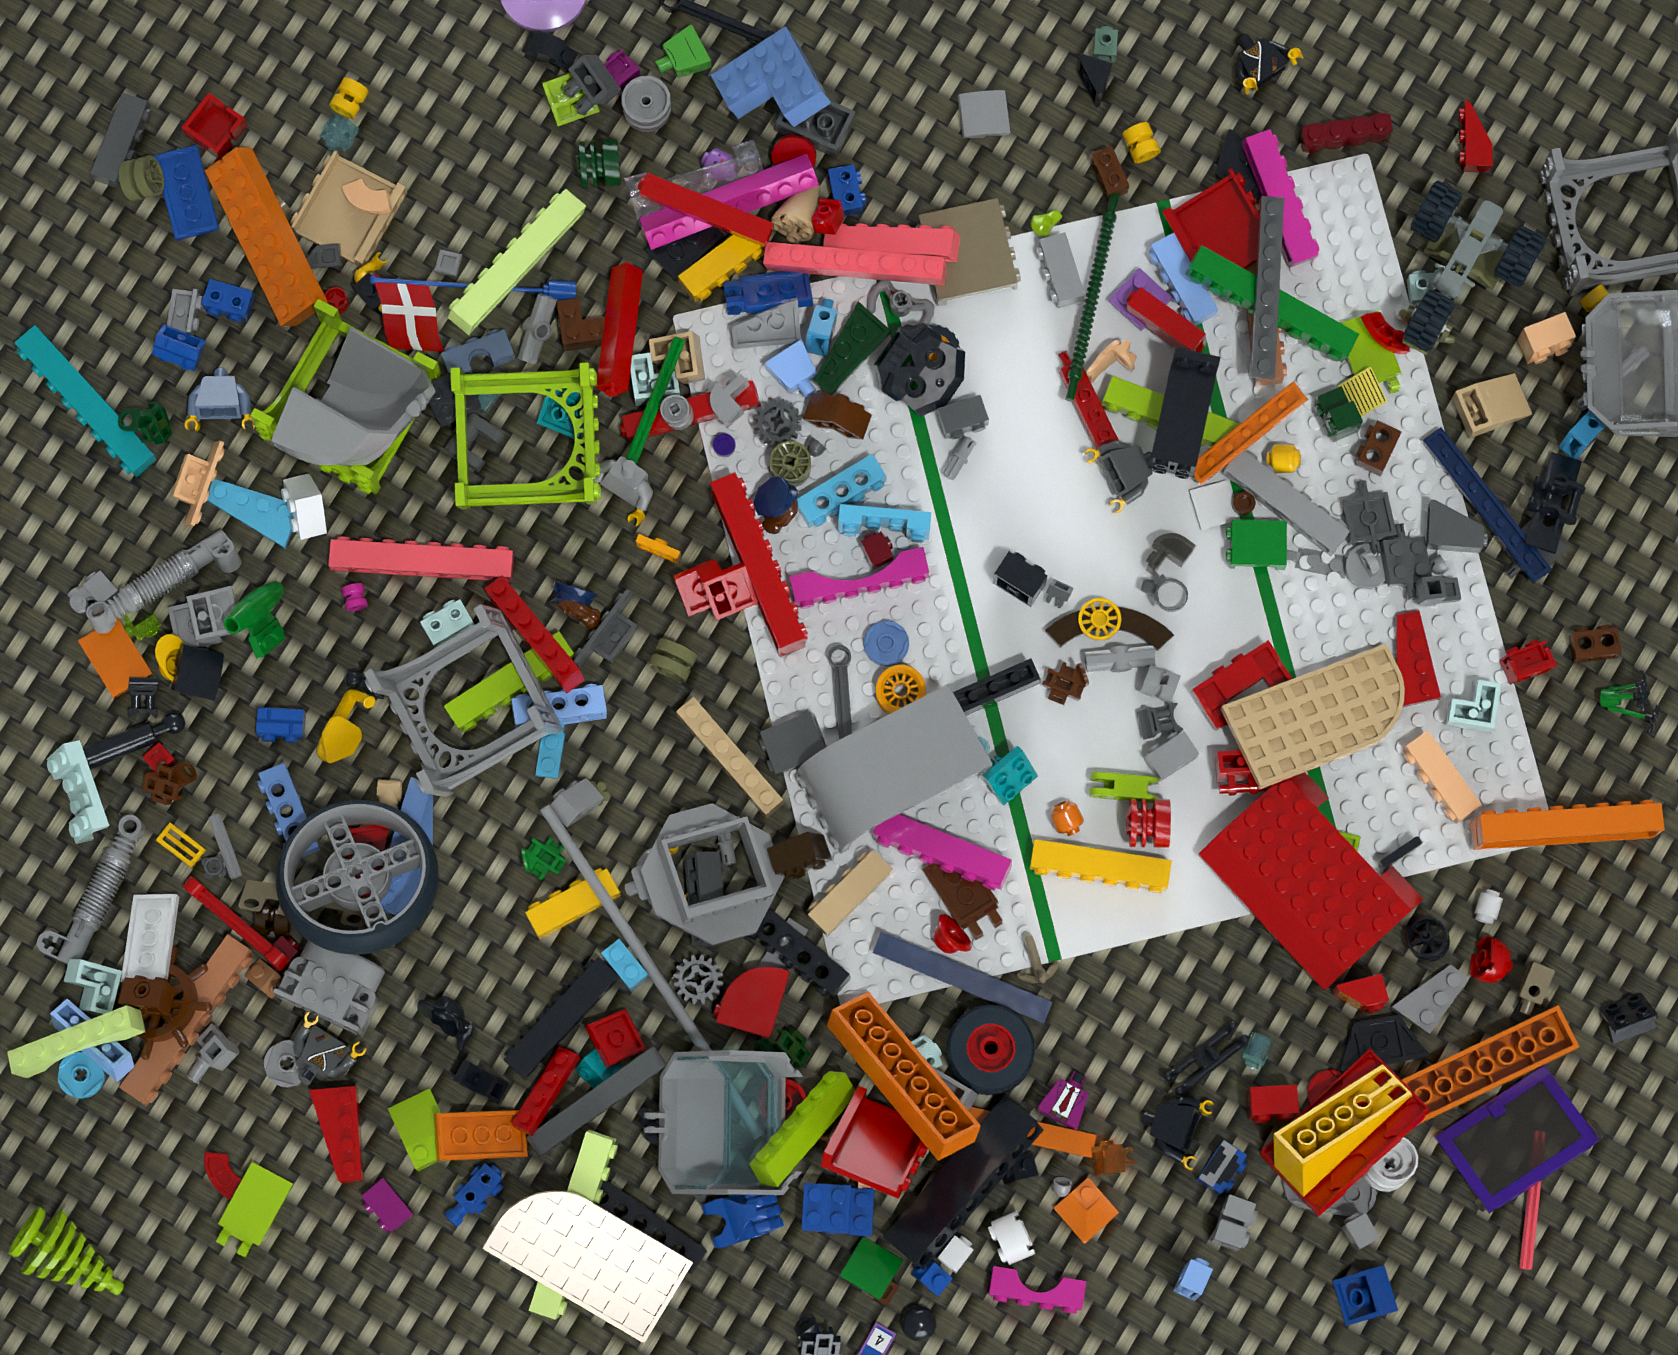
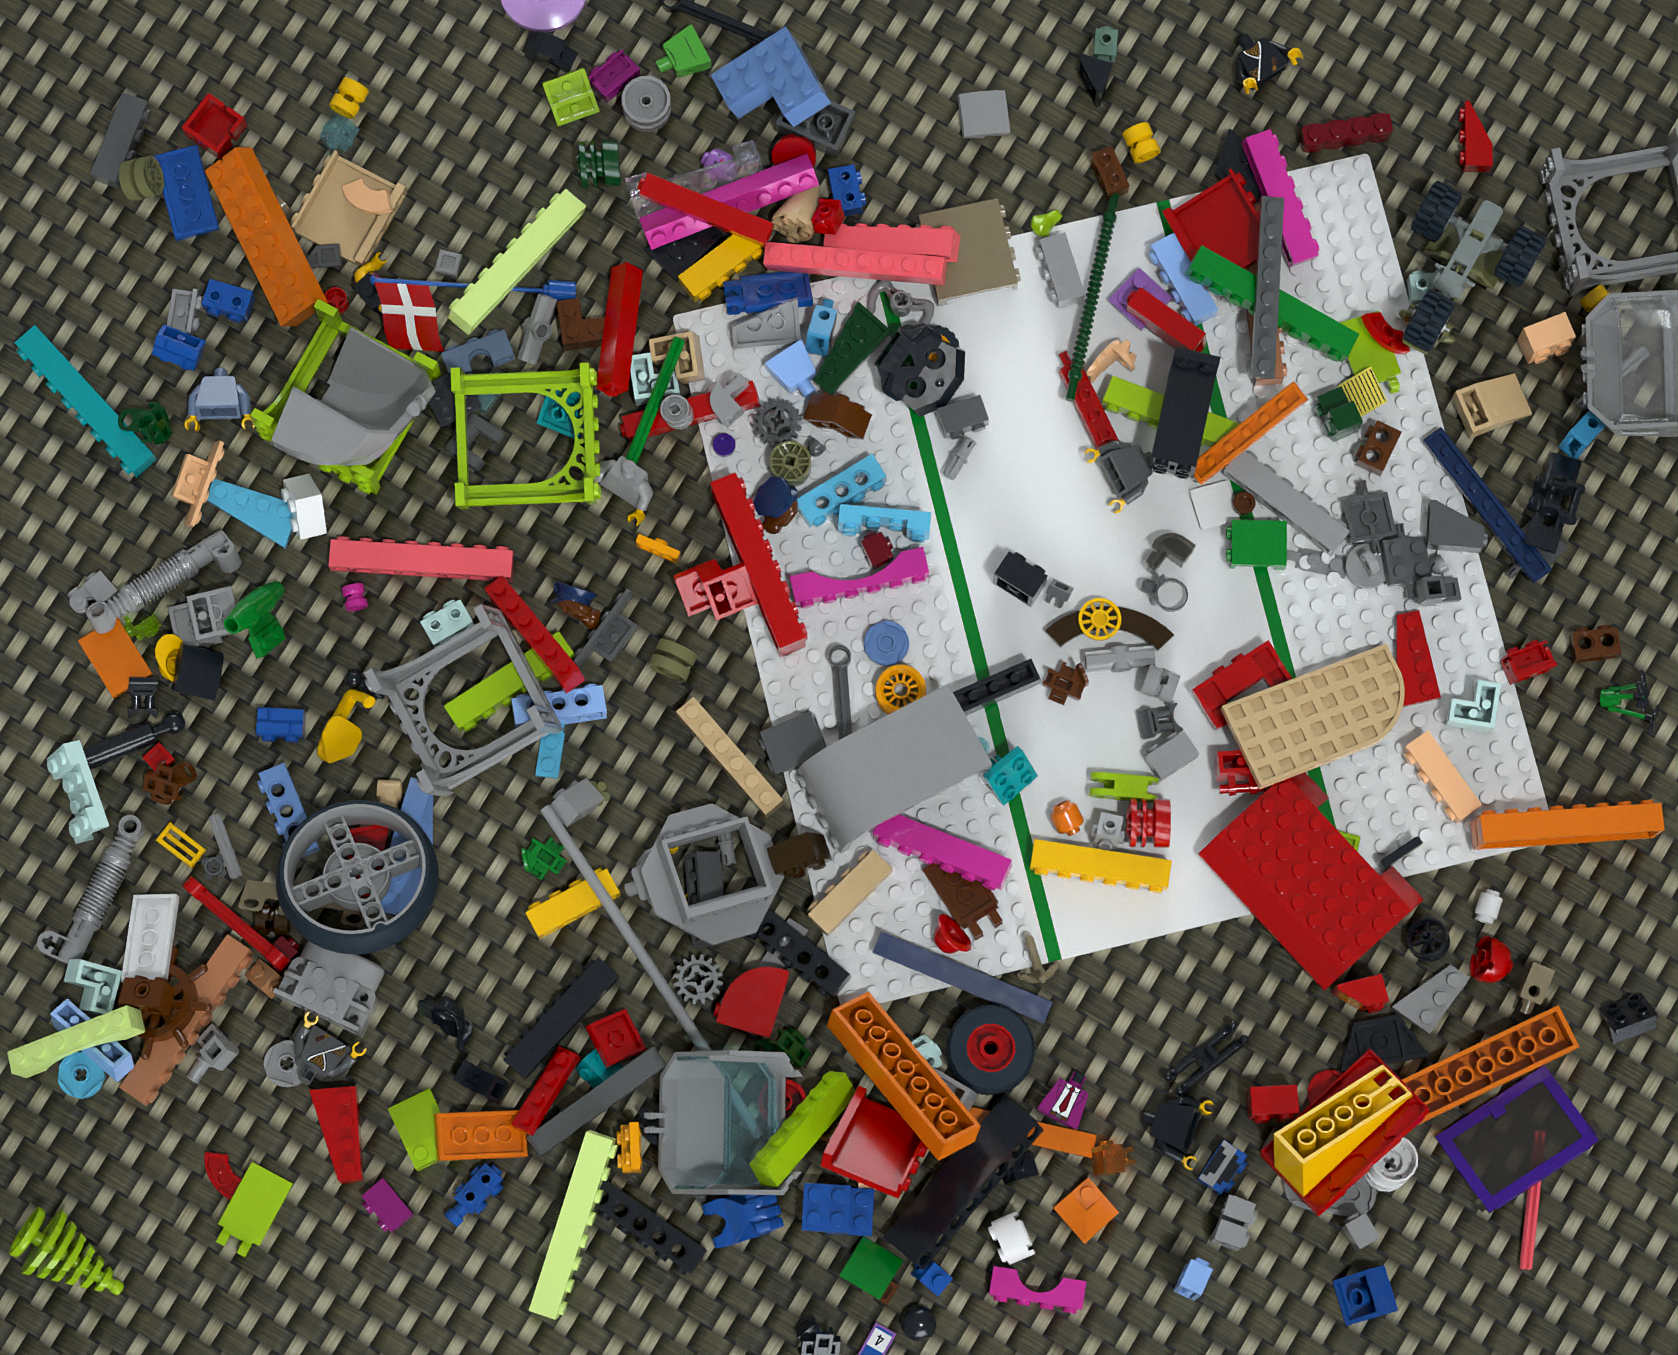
(590, 1258): plate -> none
(594, 80): dark grey brick -> none
(625, 965): medium azure brick -> none
(630, 1139): none -> light orange plate
(956, 1253): white brick -> none
(1061, 1186): light grey hinge -> none
(1108, 832): none -> light grey brick
(1257, 1050): clear light blue brick -> none
(1284, 458): yellow head -> none

